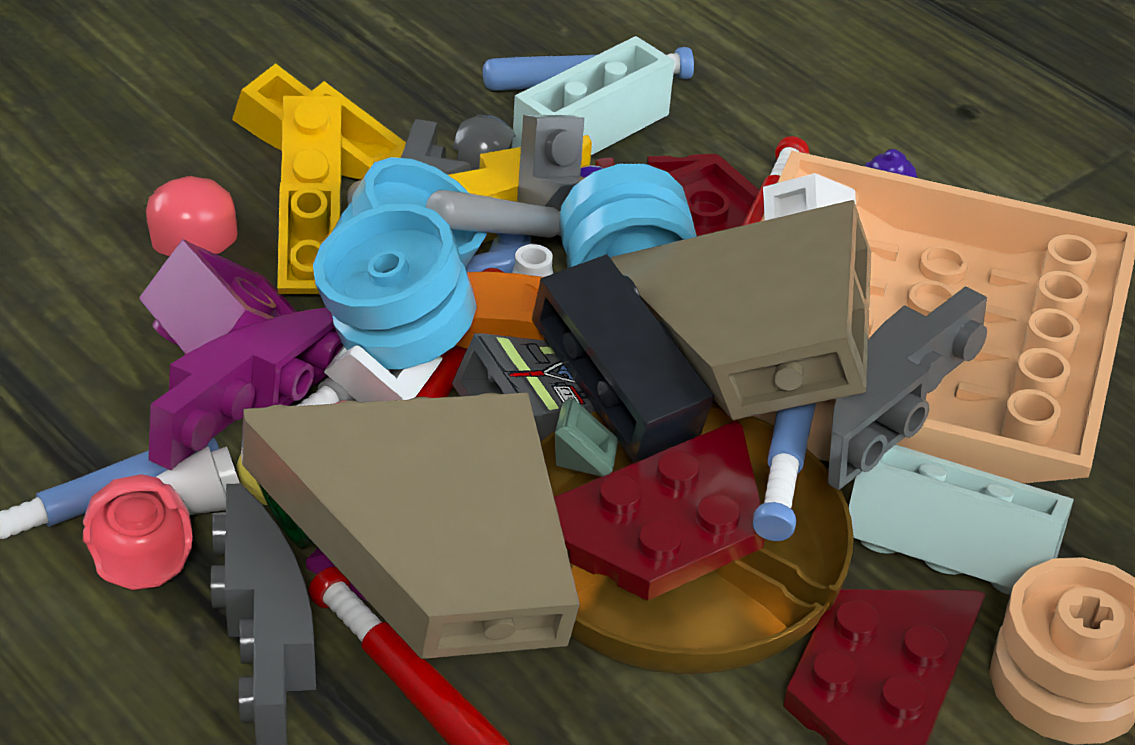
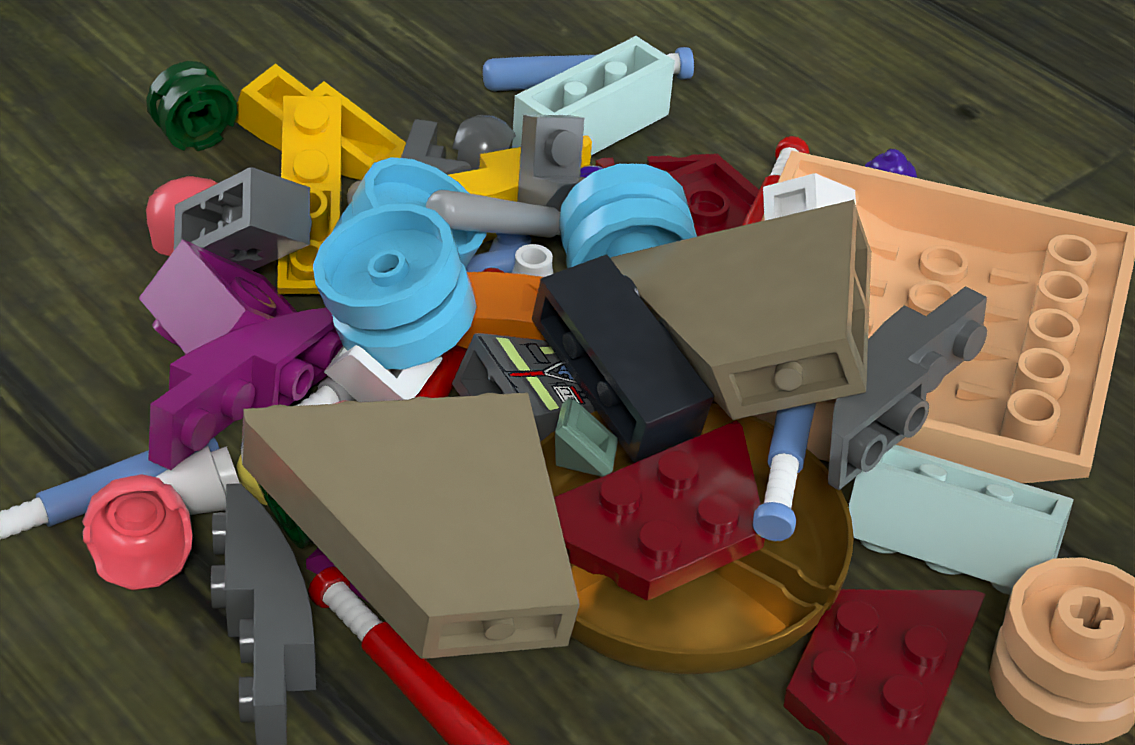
(191, 105): none -> dark green wheel
(247, 218): none -> dark grey brick

